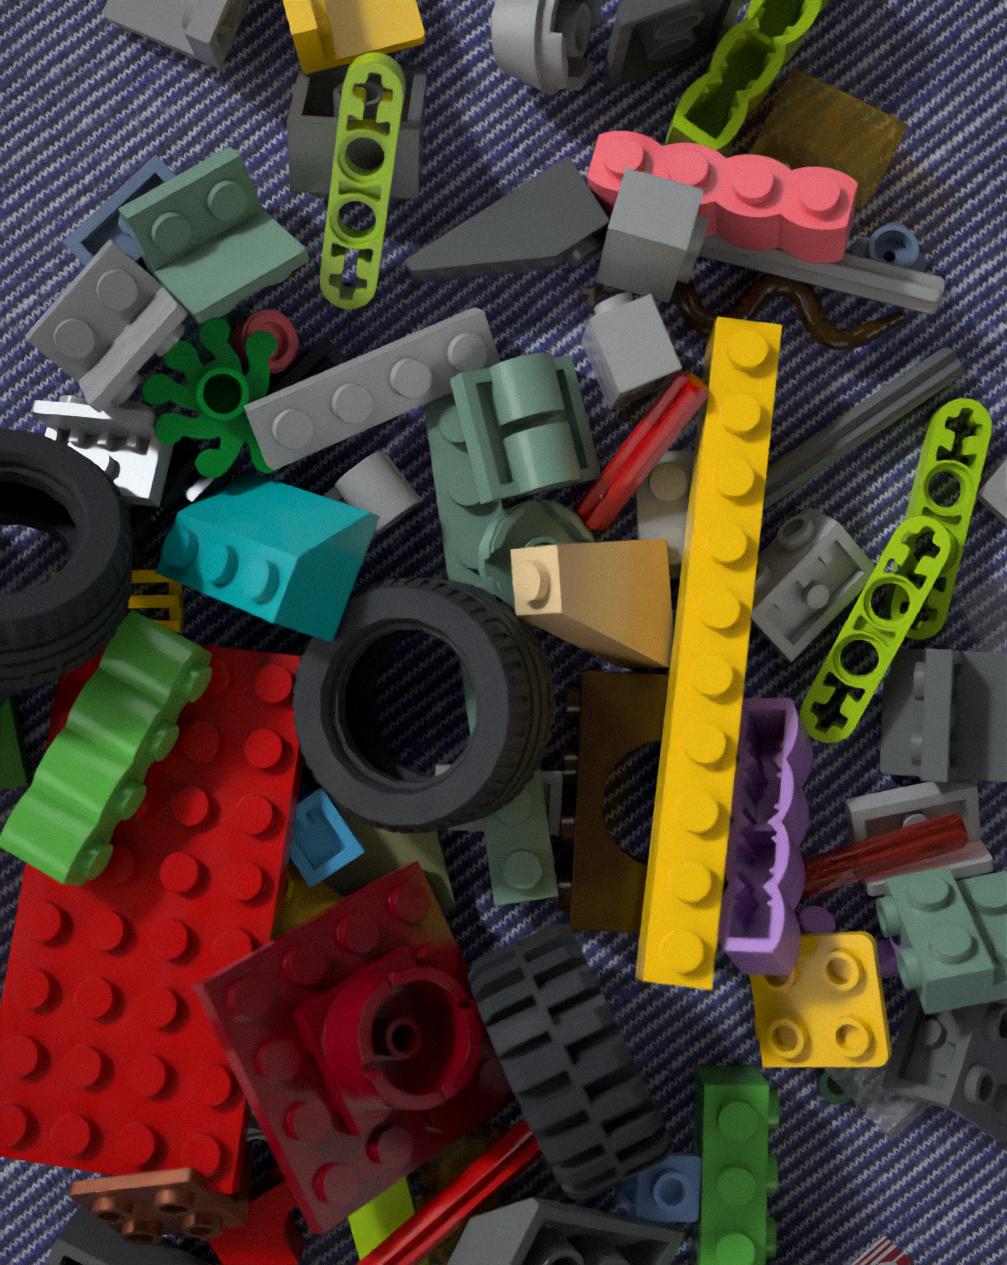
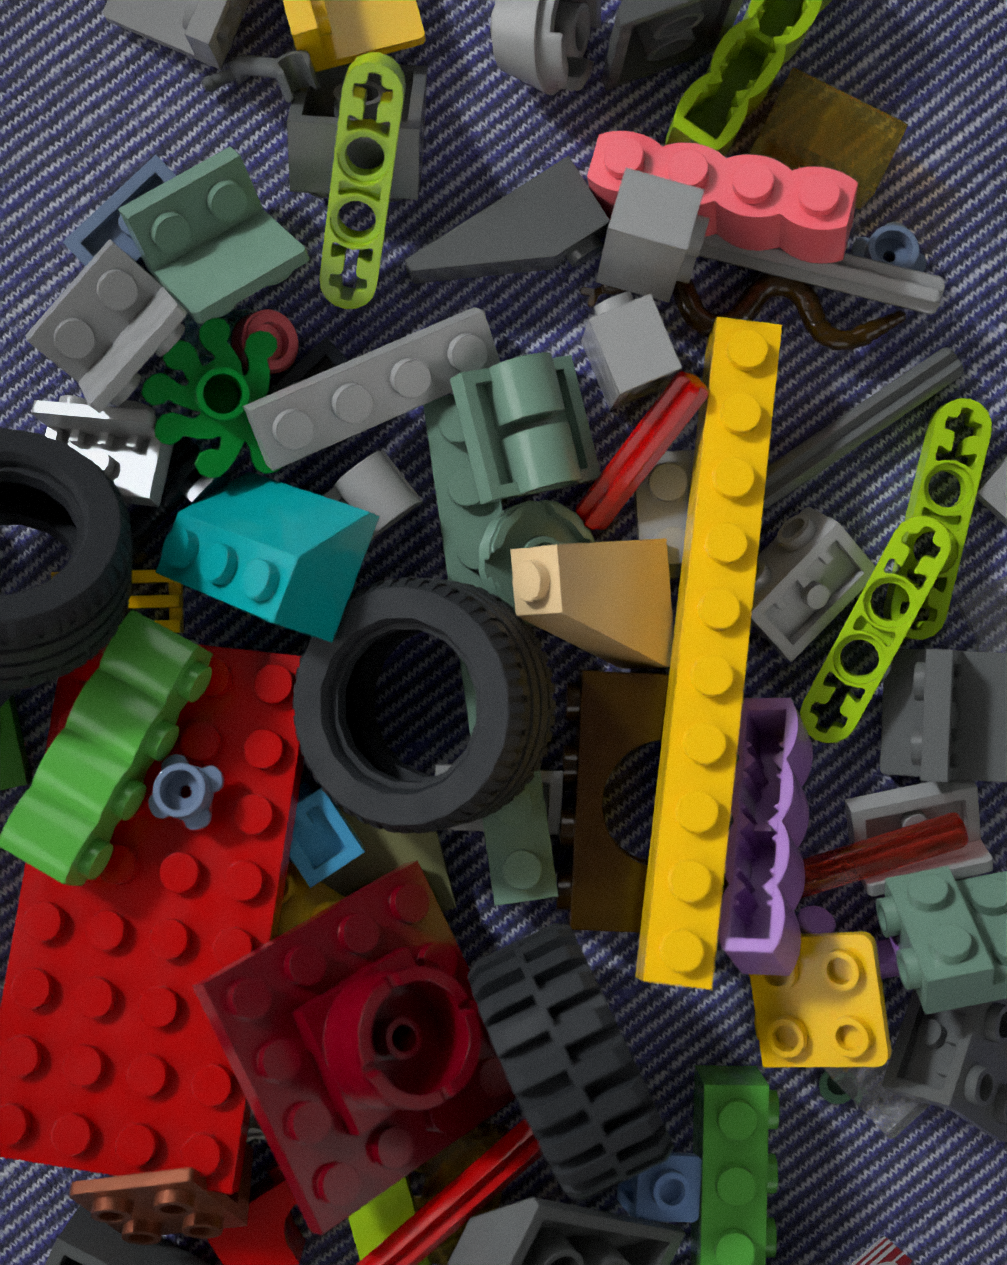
(167, 789): none -> sand blue plate
(291, 70): none -> dark grey piece

